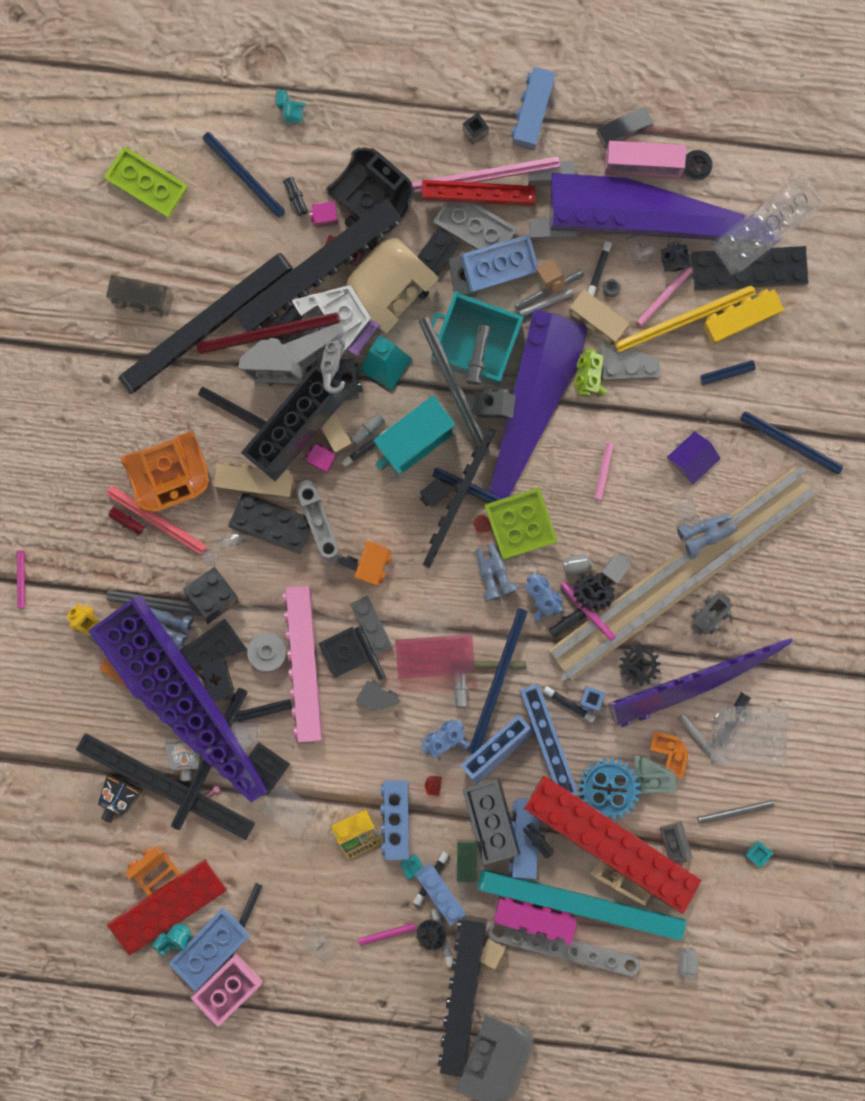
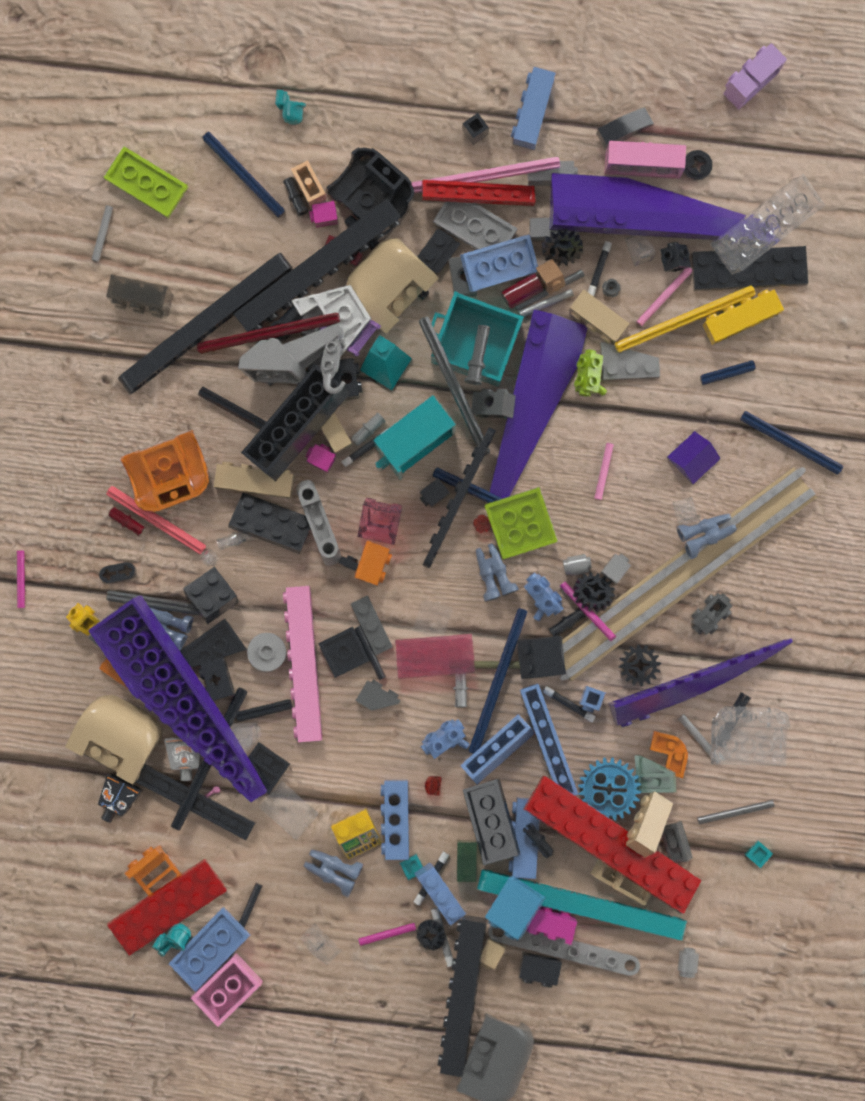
(102, 233): none -> light grey bar
(116, 735): none -> tan piece
(117, 568): none -> black beam
(309, 183): none -> light nougat brick
(327, 870): none -> sand blue piece
(379, 521): none -> clear pink brick
(514, 908): none -> dark azure brick
(522, 291): none -> dark red brick
(539, 969): none -> black brick
(541, 657): none -> black slope
(562, 247): none -> black gear
(649, 824): none -> tan brick
(754, 75): none -> lavender piece

